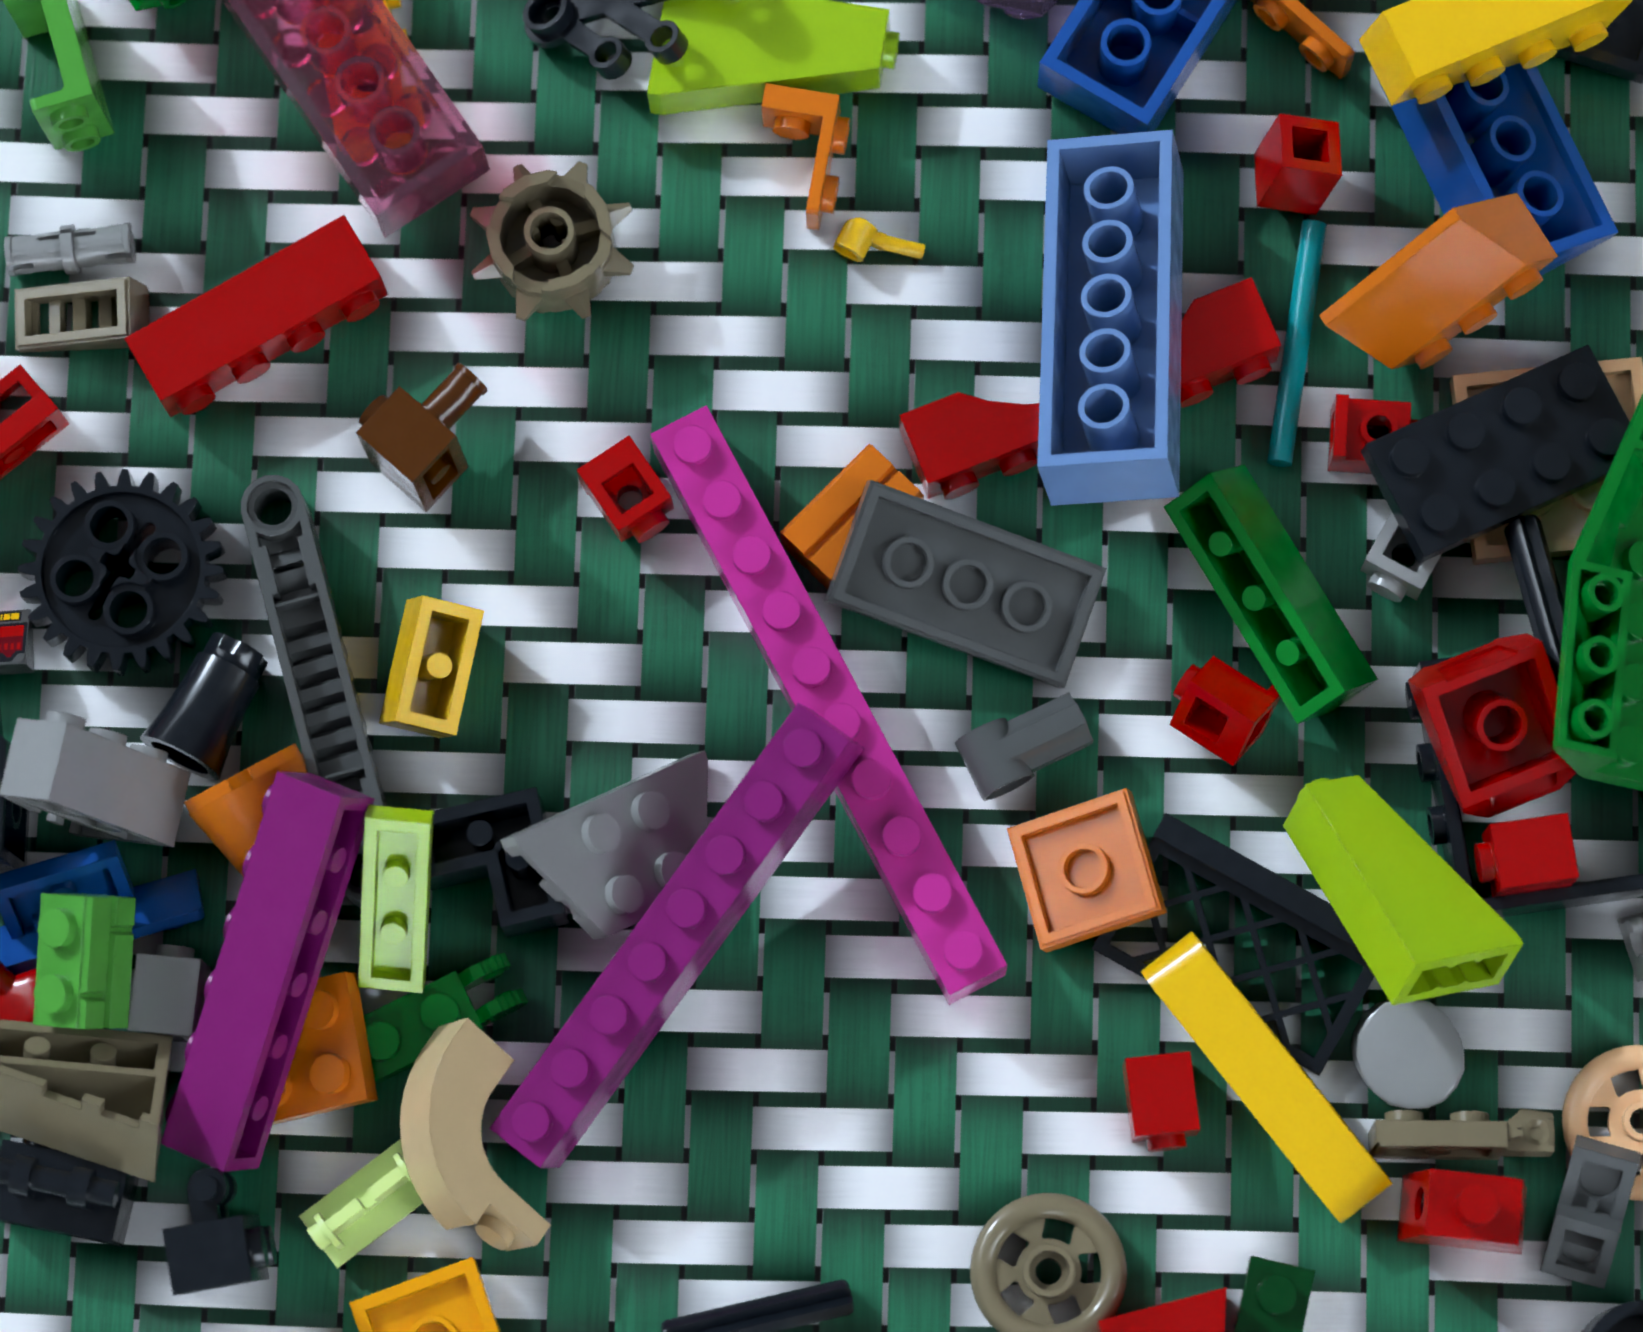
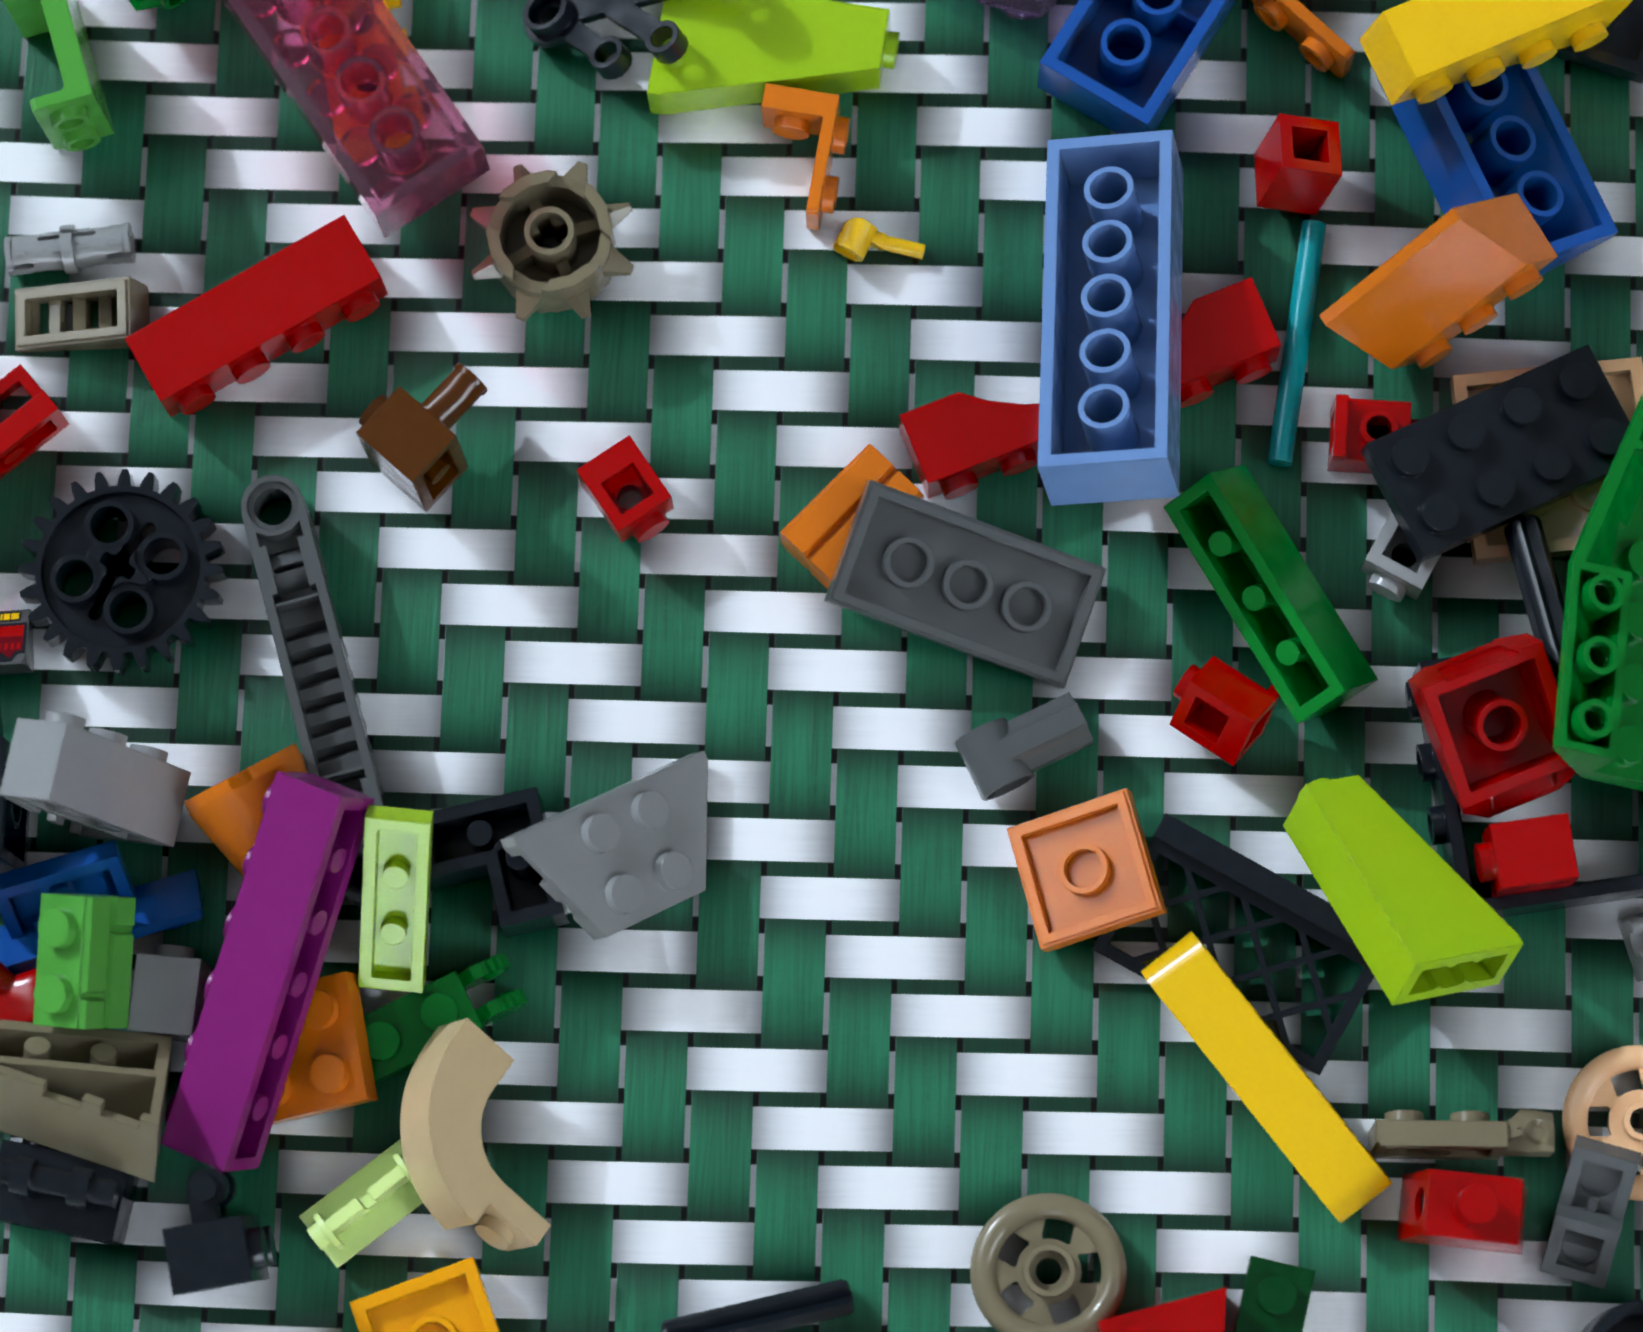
(208, 706): black plant -> none
(431, 666): yellow brick -> none
(676, 938): magenta brick -> none
(815, 675): dark pink brick -> none
(1161, 1100): red brick -> none
(1408, 1054): light grey piece -> none

